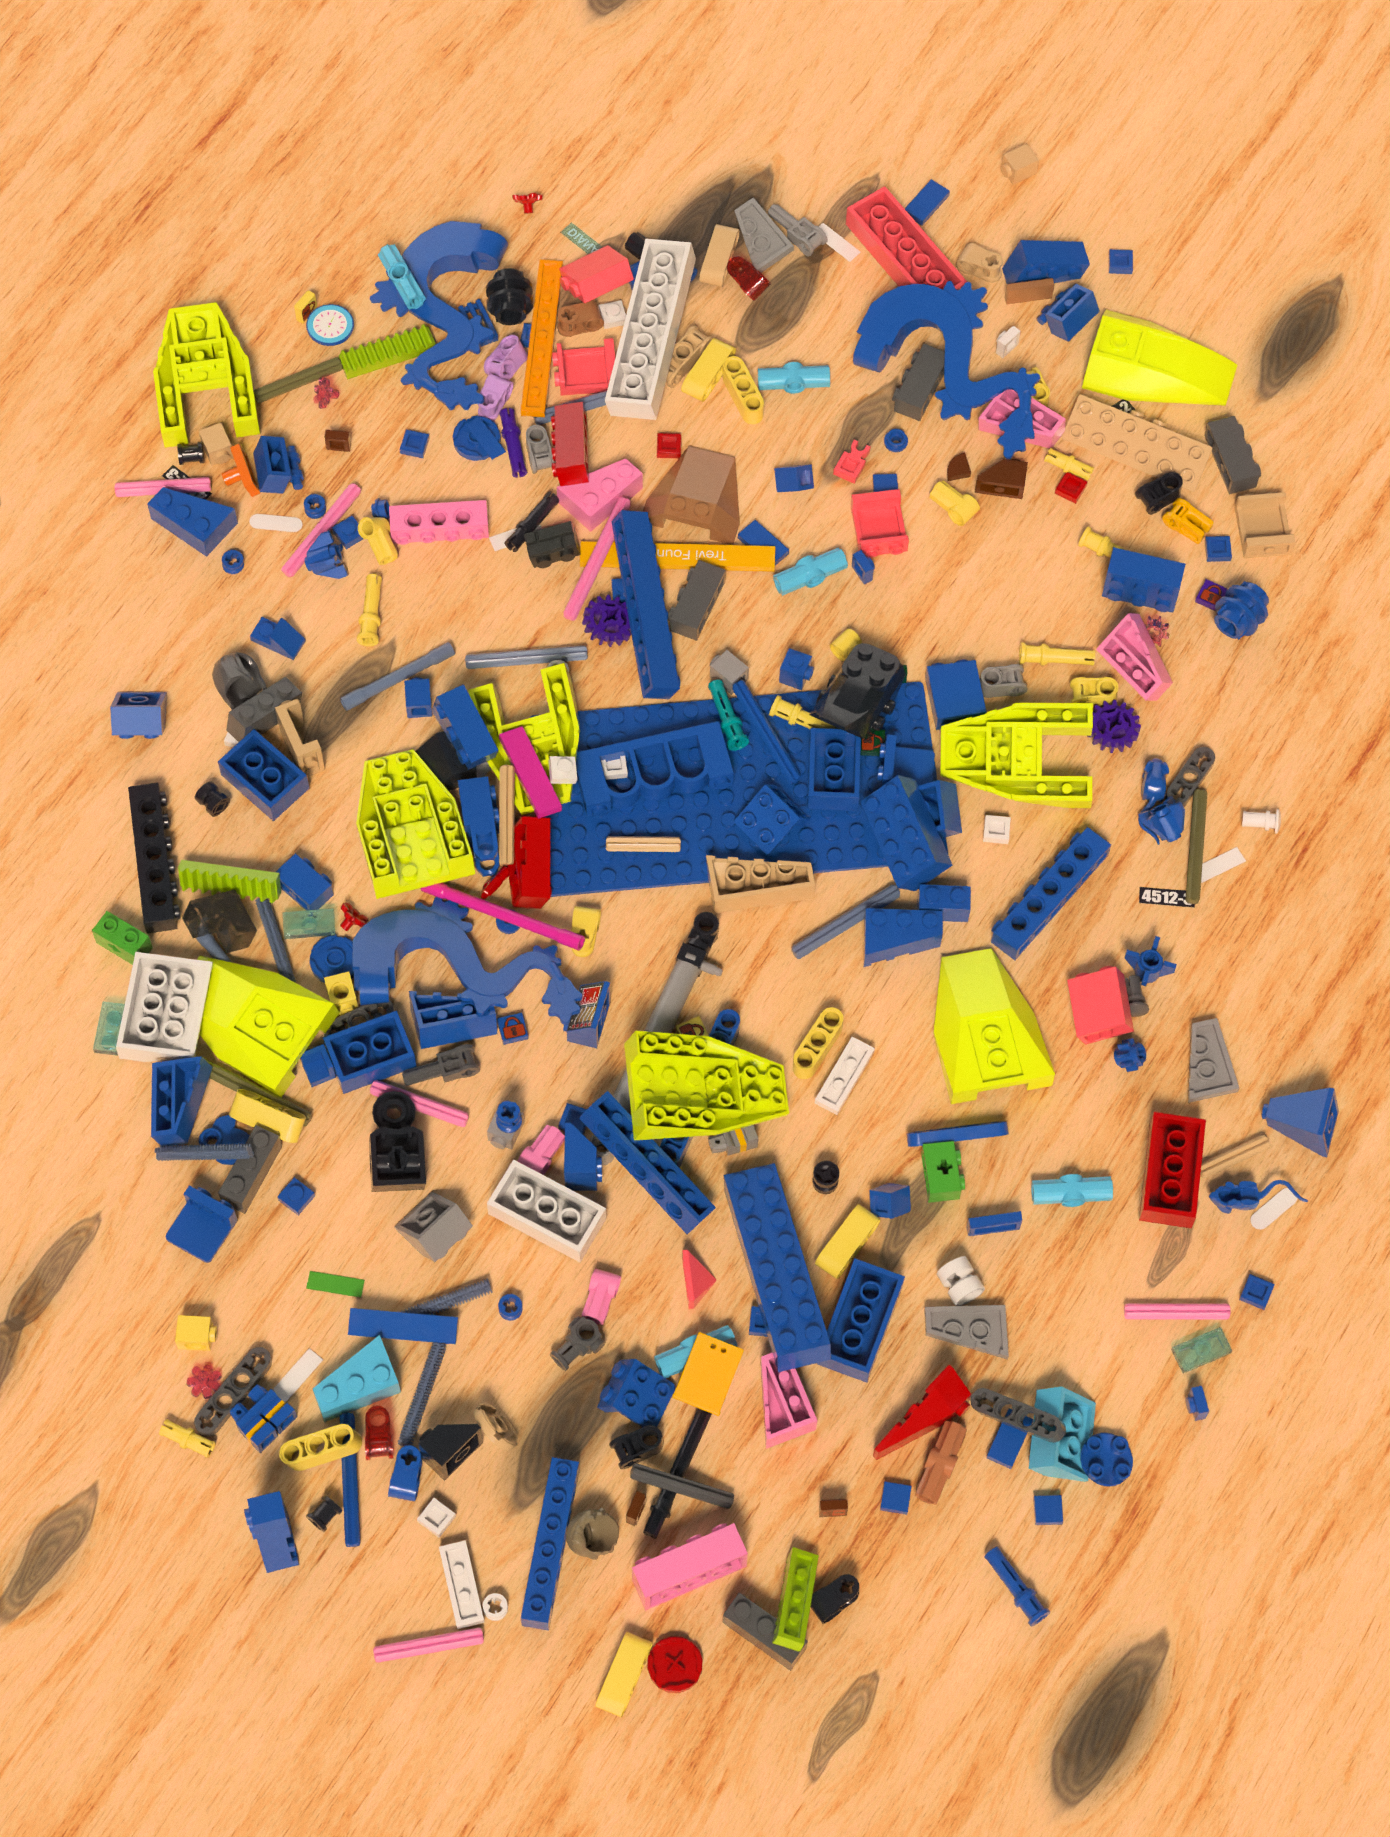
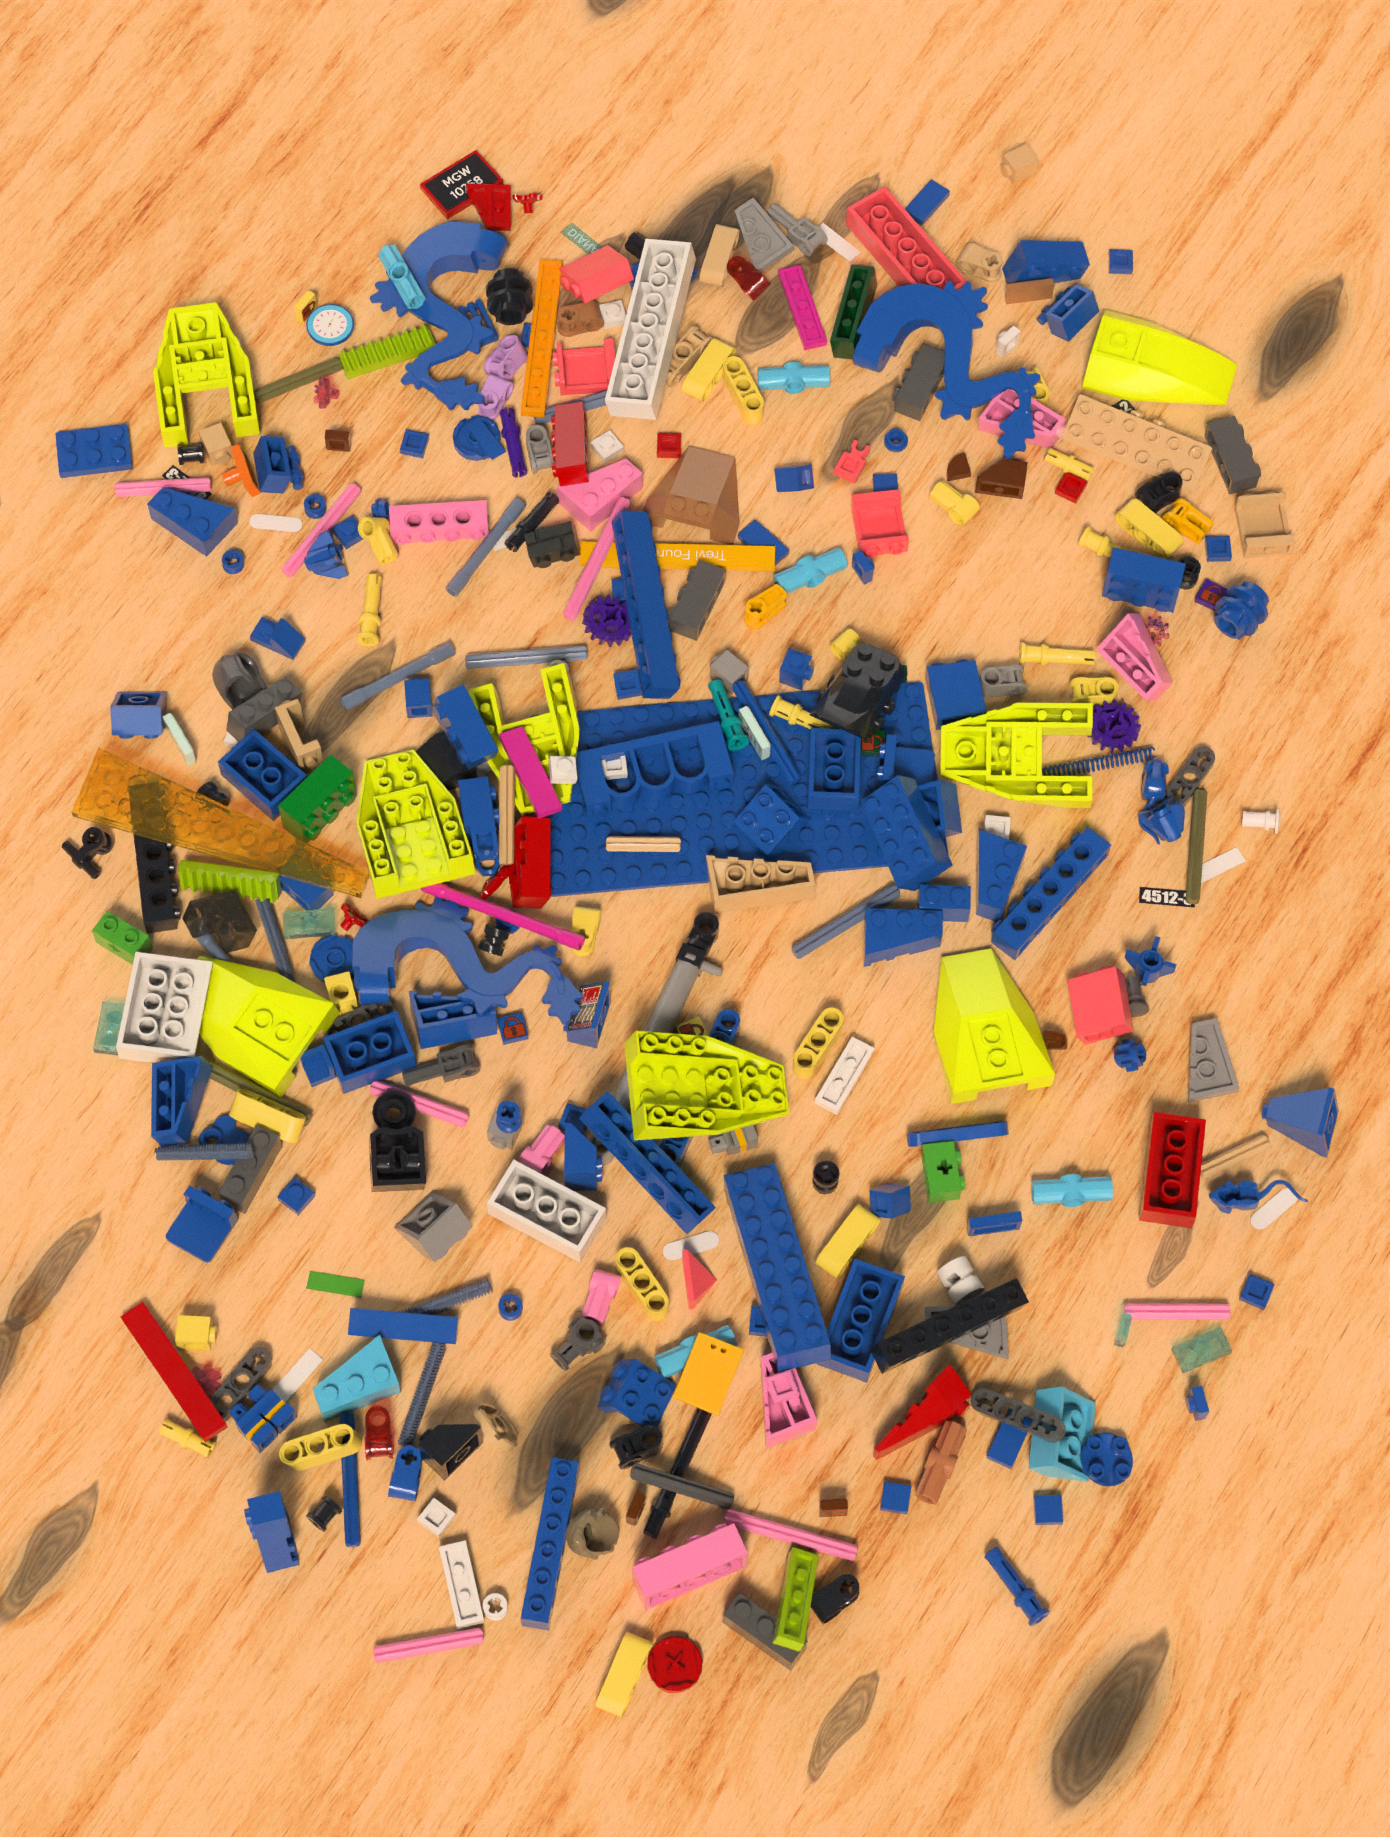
(88, 851): none -> black piece
(93, 450): none -> blue plate
(154, 807): none -> clear yellow wing
(174, 1372): none -> red tile
(179, 739): none -> light aqua tile
(318, 800): none -> green brick
(448, 186): none -> black tile
(463, 576): none -> sand blue piece
(492, 204): none -> red wing
(494, 938): none -> black wheel
(607, 446): none -> white plate
(627, 684): none -> blue plate
(643, 1296): none -> light yellow beam
(693, 1244): none -> white sticker
(754, 733): none -> light aqua tile
(764, 606): none -> yellow piece
(782, 1387): none -> bright pink tile
(791, 1535): none -> bright pink axle
(802, 307): none -> dark pink tile
(853, 307): none -> dark green brick
(949, 1325): none -> black brick
(997, 871): none -> blue wedge
(1055, 1040): none -> reddish brown tile
(1102, 763): none -> blue piece
(1122, 1330): none -> clear light blue tile
(1149, 529): none -> light yellow beam
(1191, 572): none -> black wheel

